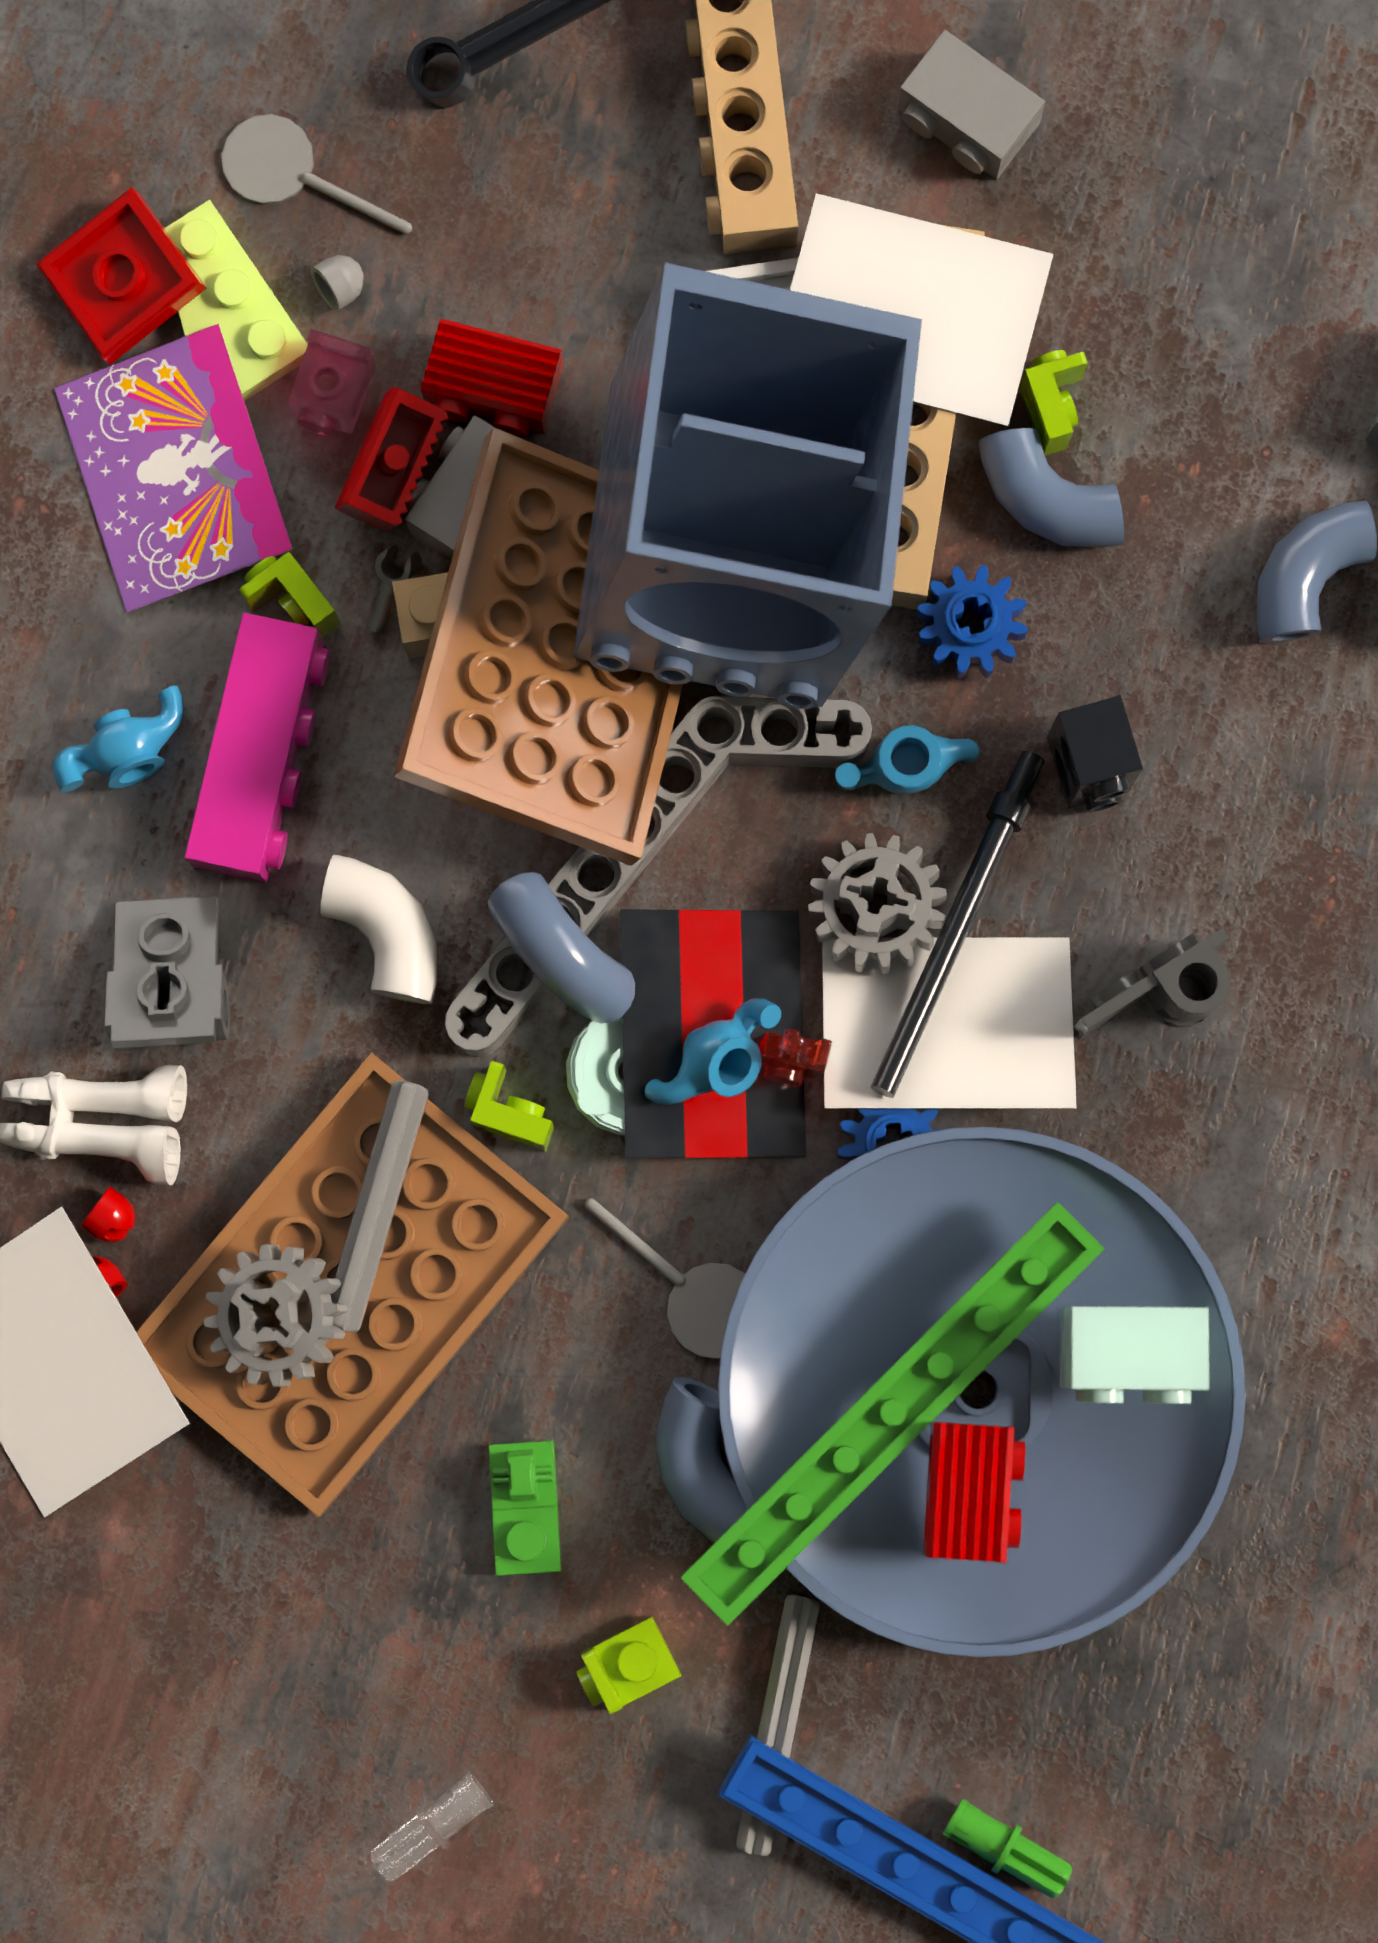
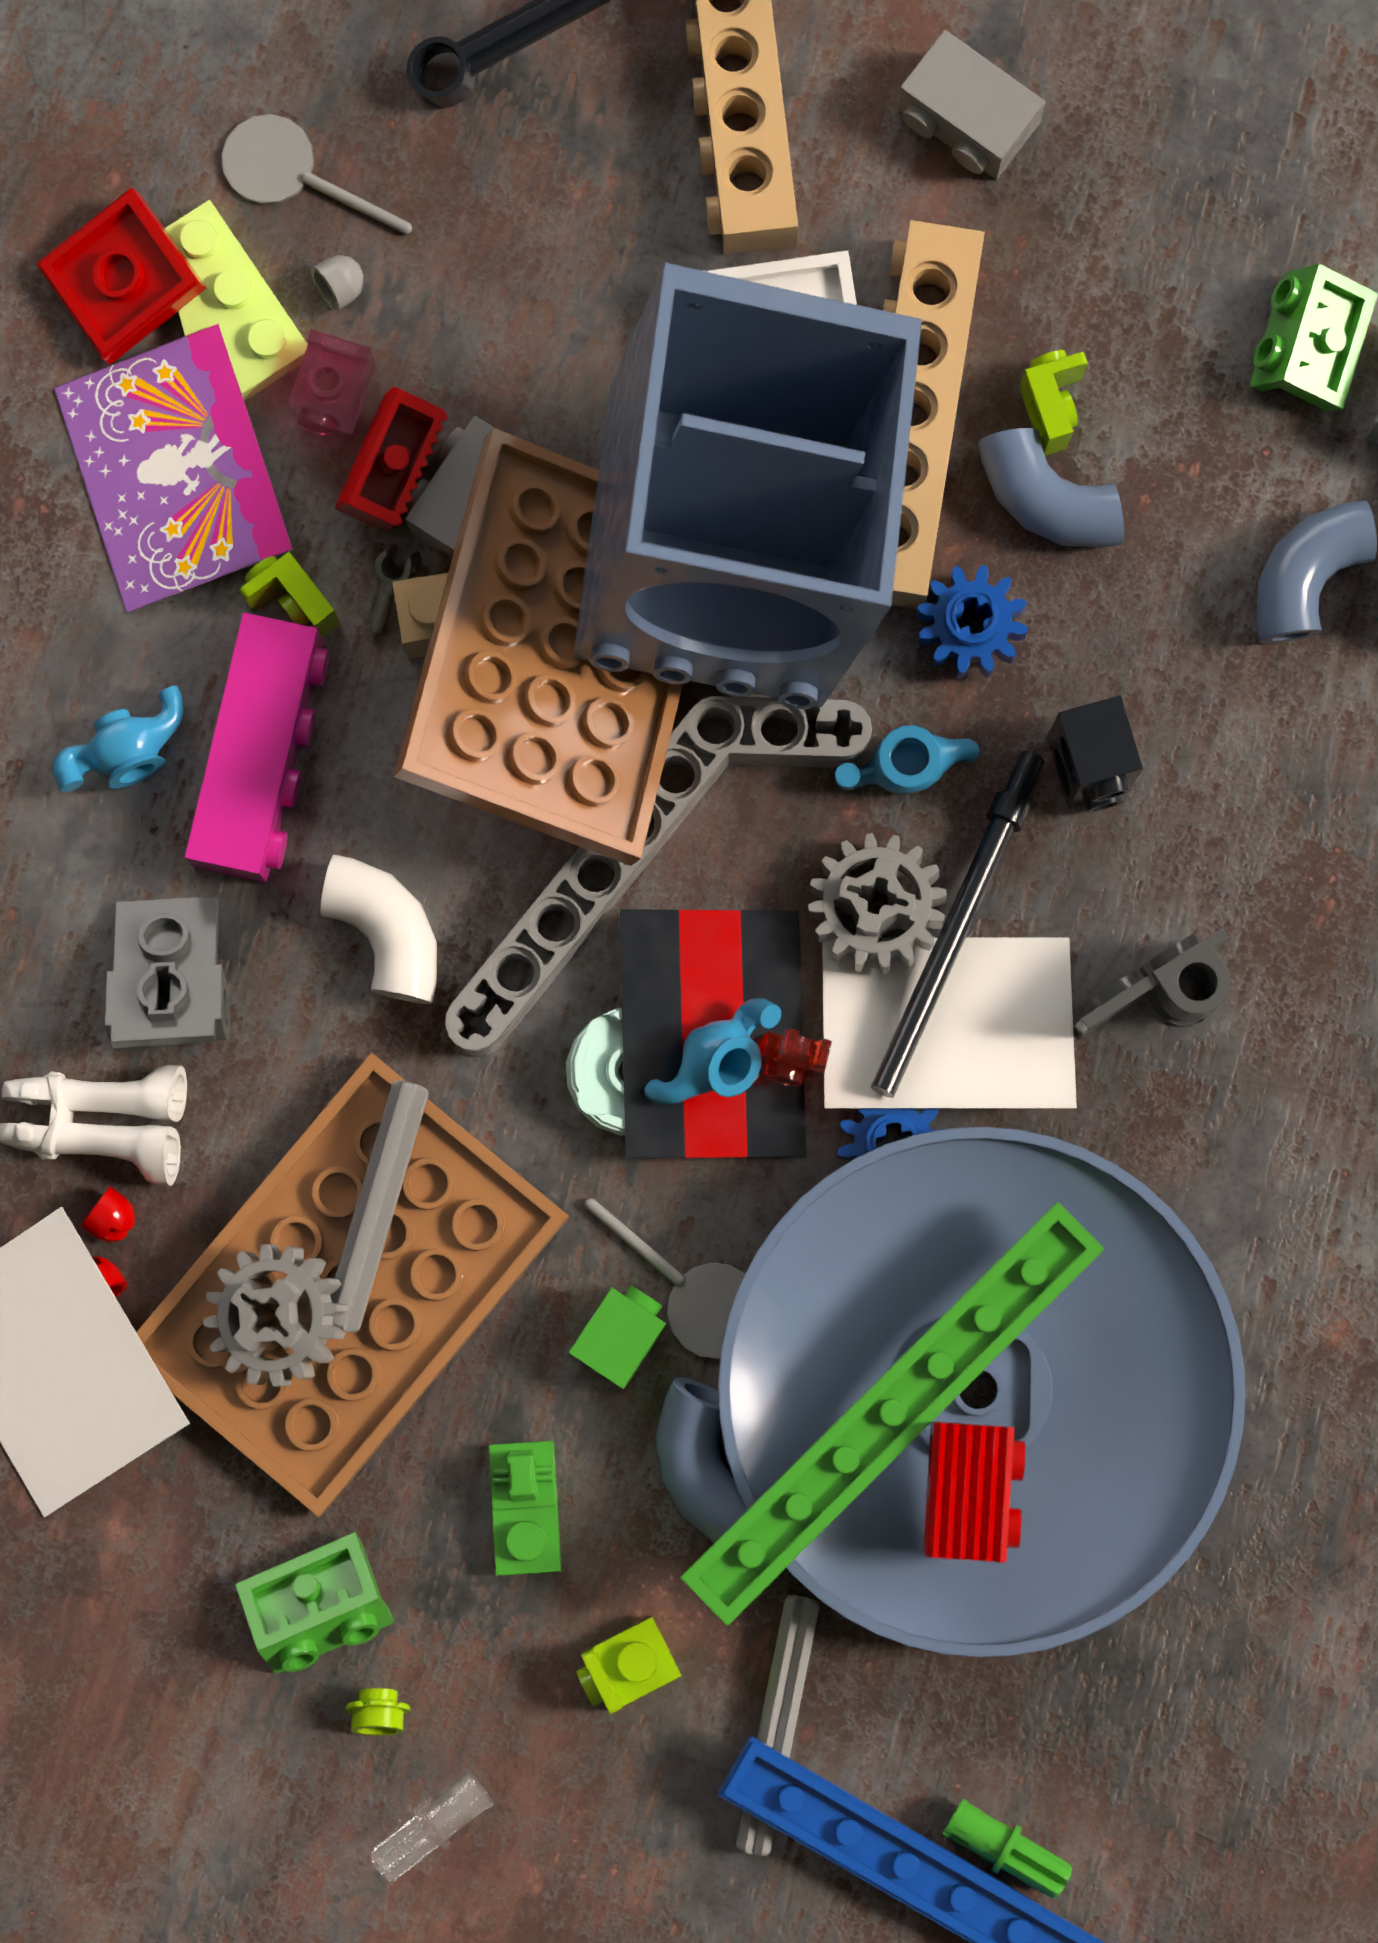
(314, 1605): none -> bright green bracket
(377, 1712): none -> lime plate
(492, 378): red brick -> none
(516, 1121): lime bracket -> none
(560, 950): sand blue cylinder -> none
(620, 1335): none -> bright green brick
(967, 288): white sticker -> none
(1134, 1348): light aqua brick -> none
(1314, 336): none -> bright green bracket

